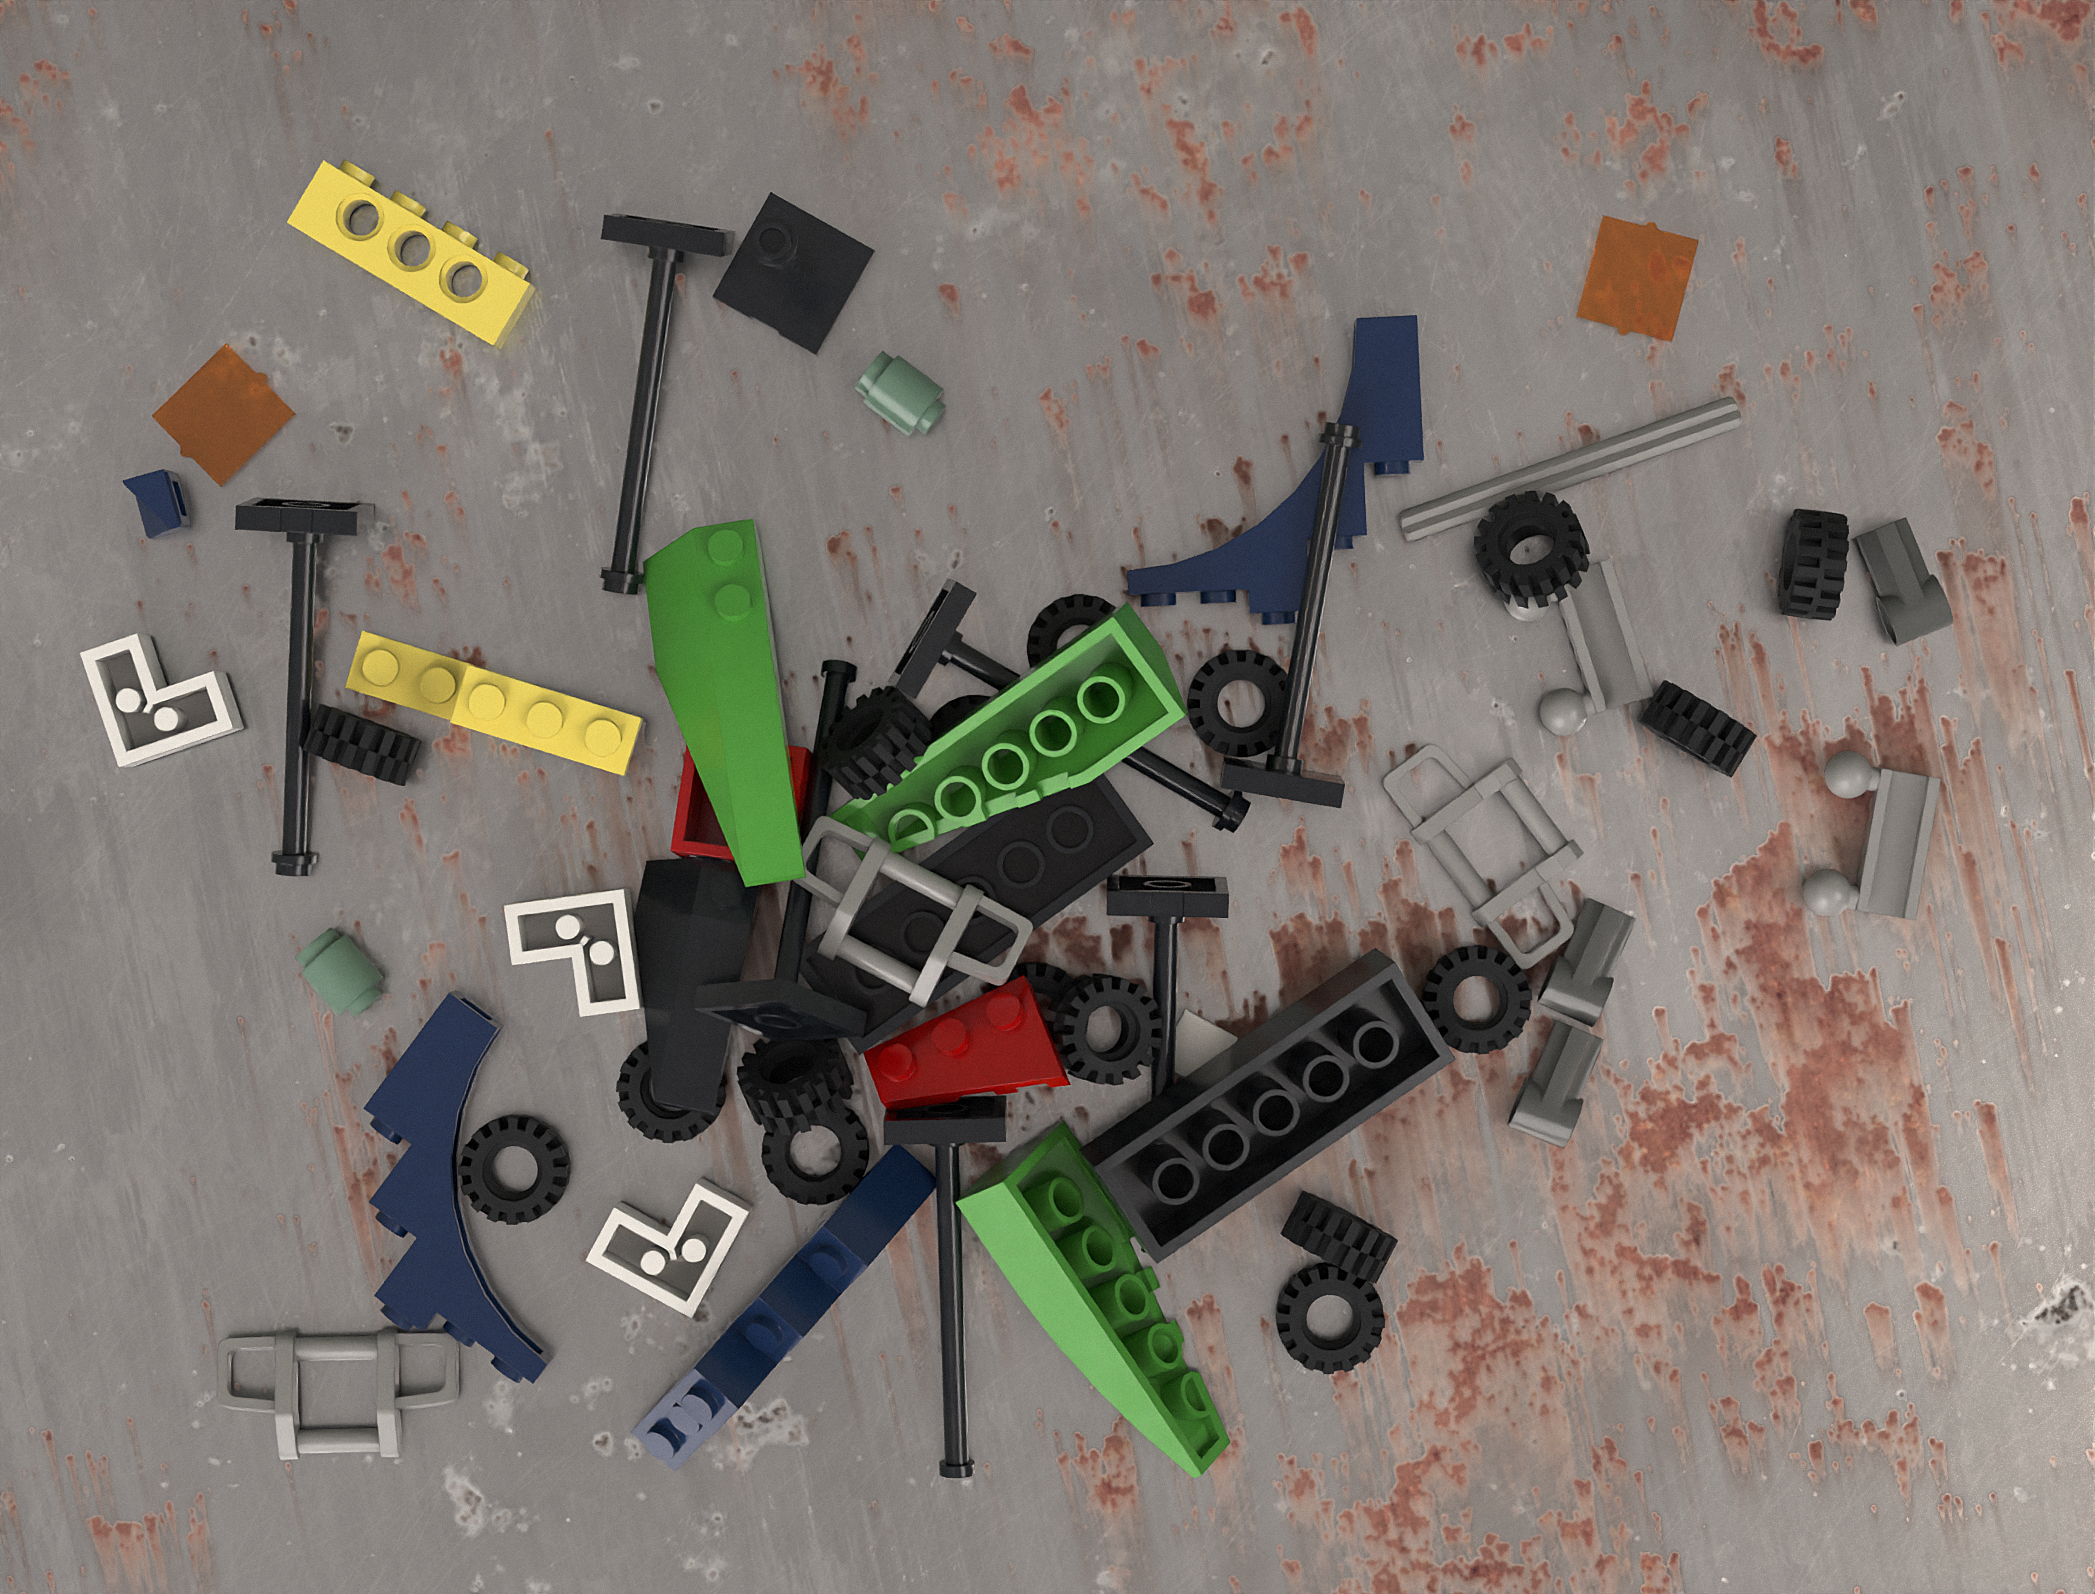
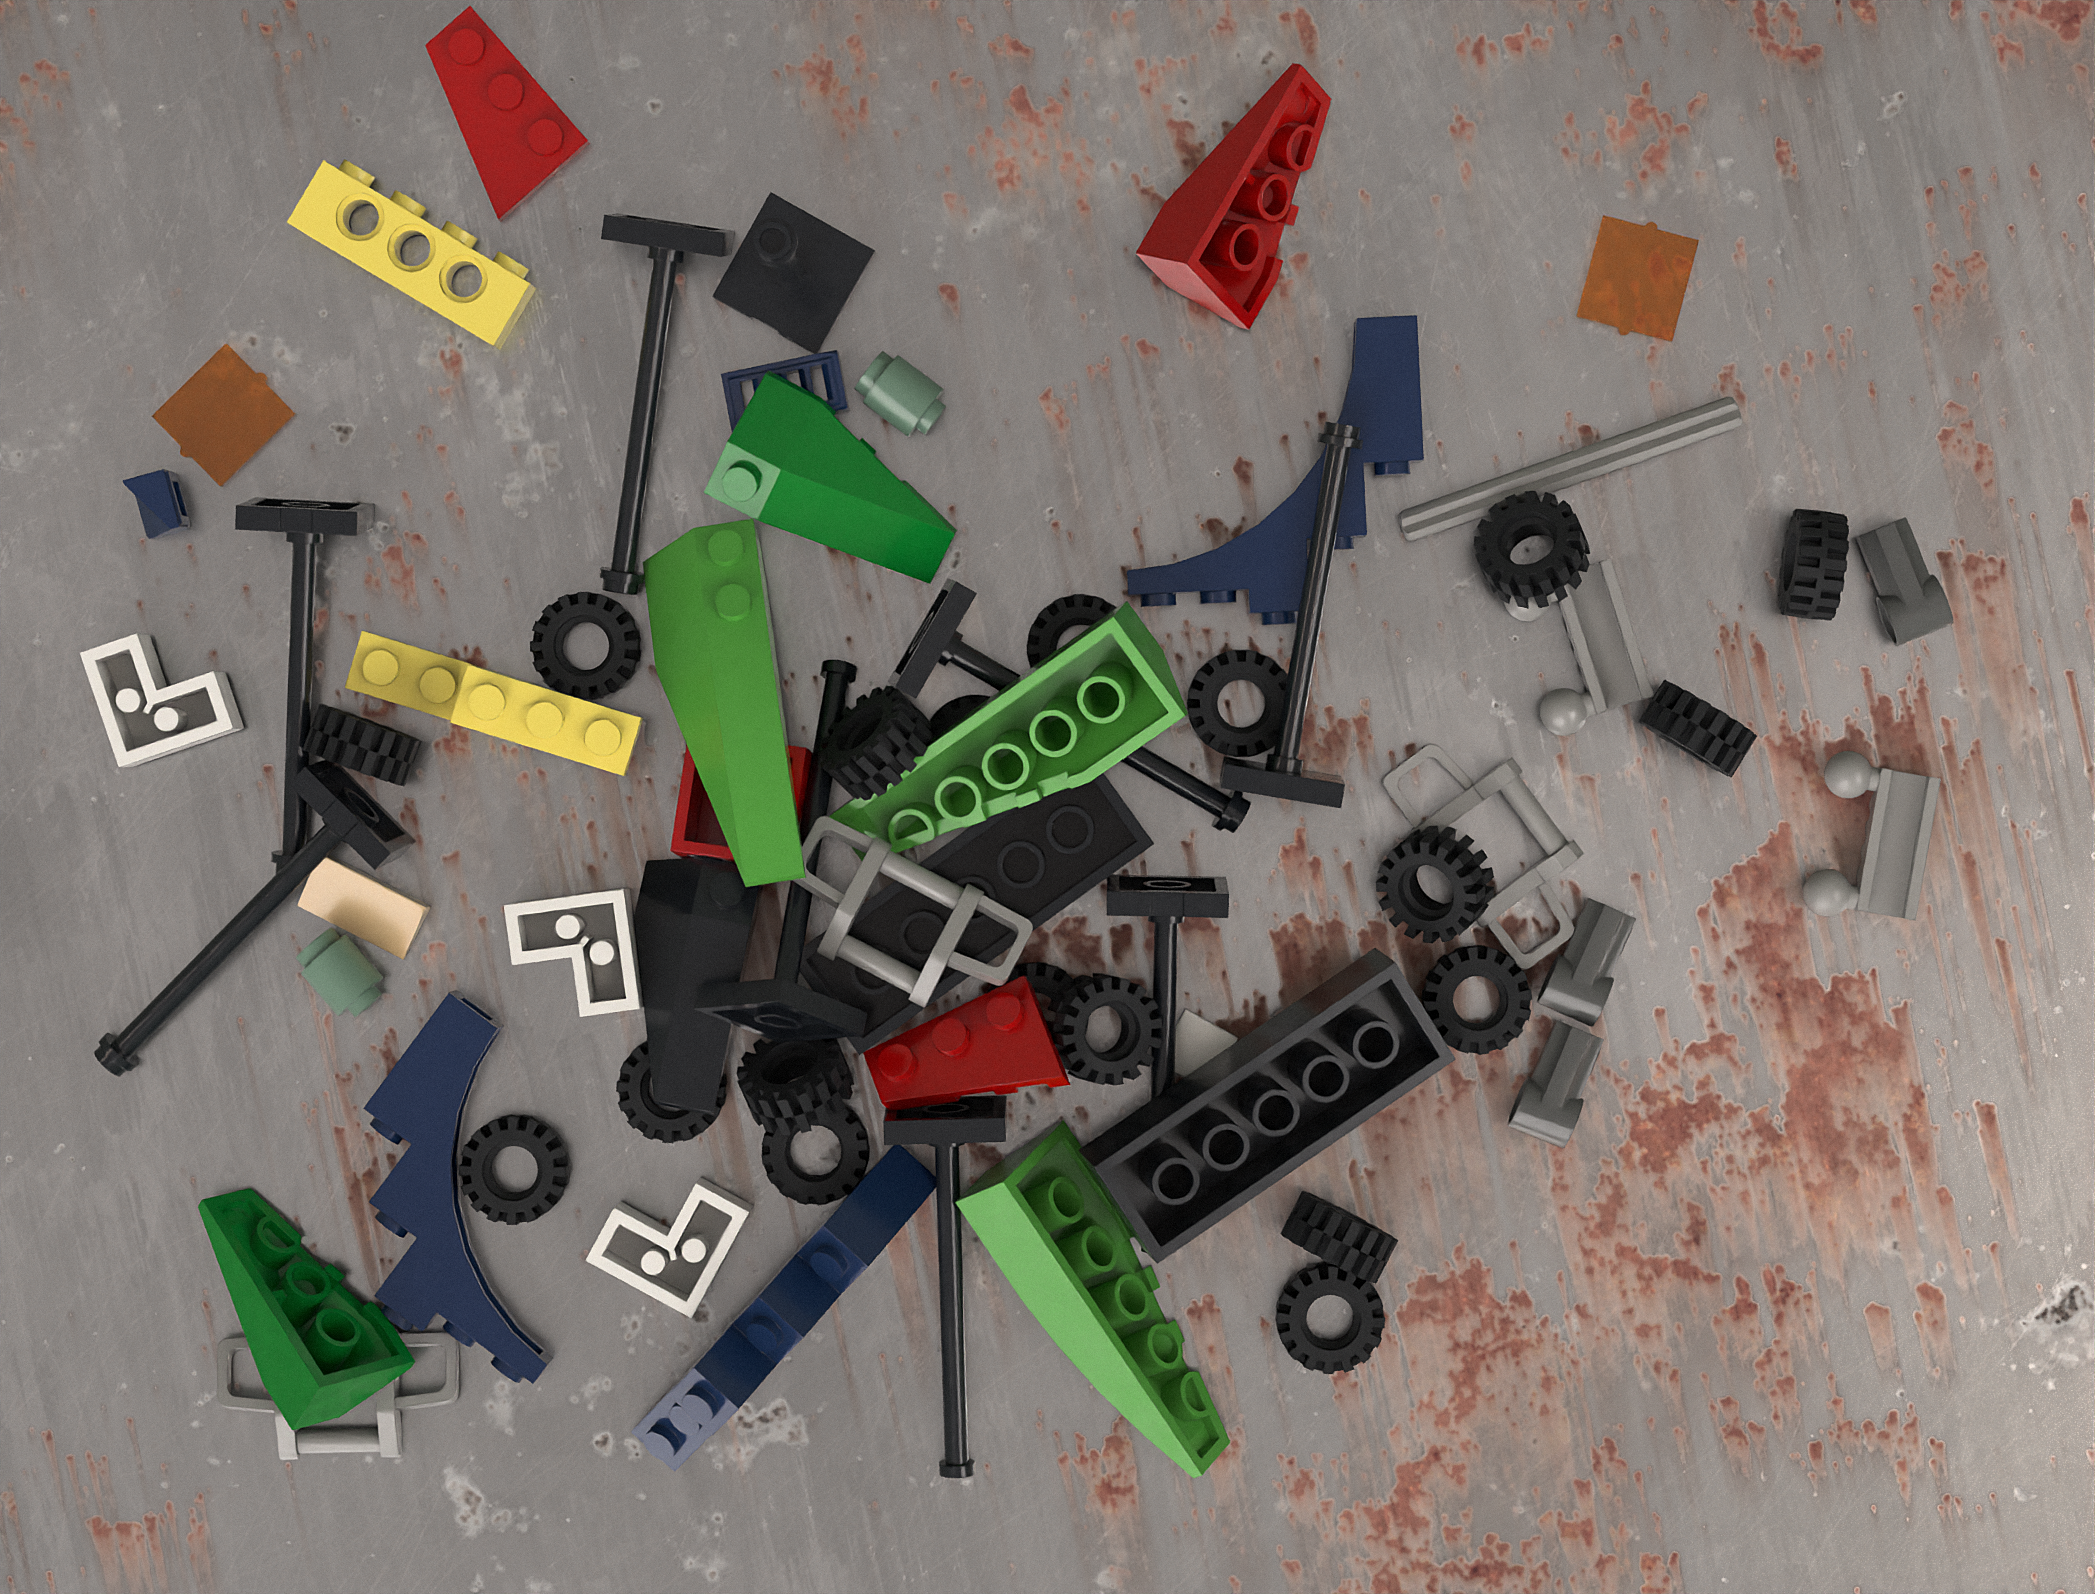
(304, 1329): none -> green wedge
(348, 817): none -> black tile
(364, 906): none -> tan slope
(503, 113): none -> red wing
(549, 638): none -> black tyre
(815, 479): none -> green wedge
(831, 370): none -> dark blue slope
(1228, 217): none -> red wedge
(1455, 863): none -> black tyre

